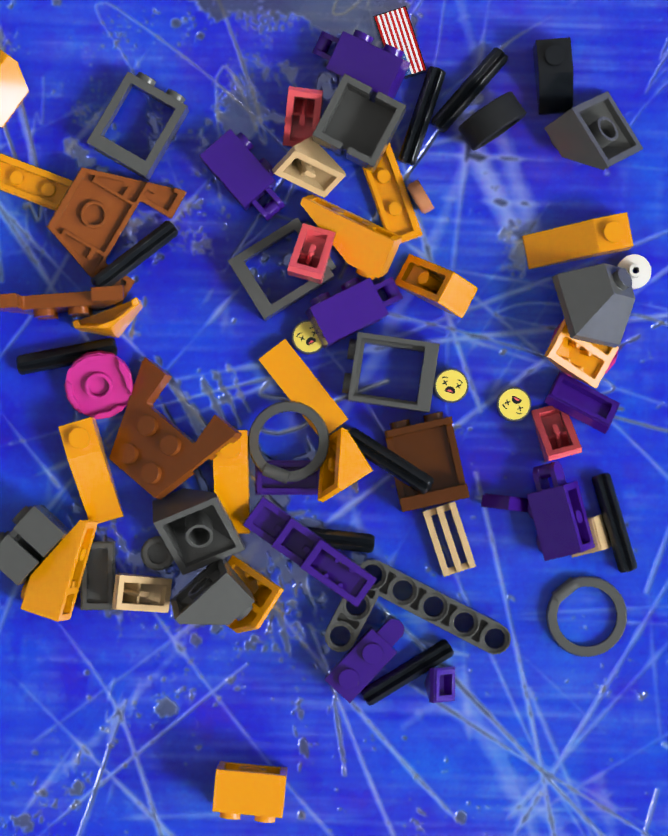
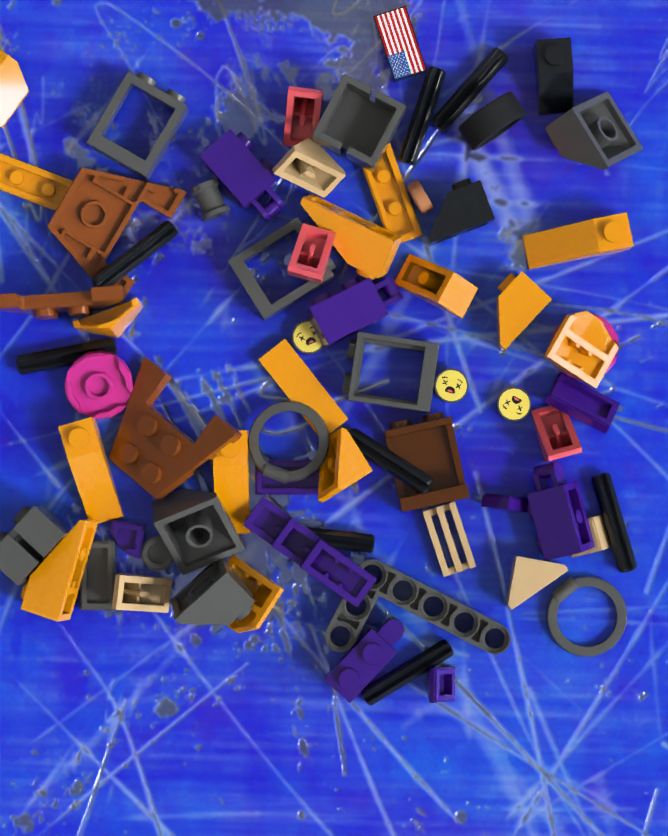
(129, 536): none -> dark purple tile
(210, 200): none -> dark grey bush
(249, 791): light orange brick -> none
(361, 60): dark purple brick -> none
(461, 212): none -> black slope
(517, 307): none -> light orange slope
(529, 577): none -> tan slope
(596, 302): dark grey slope -> none
(641, 265): white tile -> none

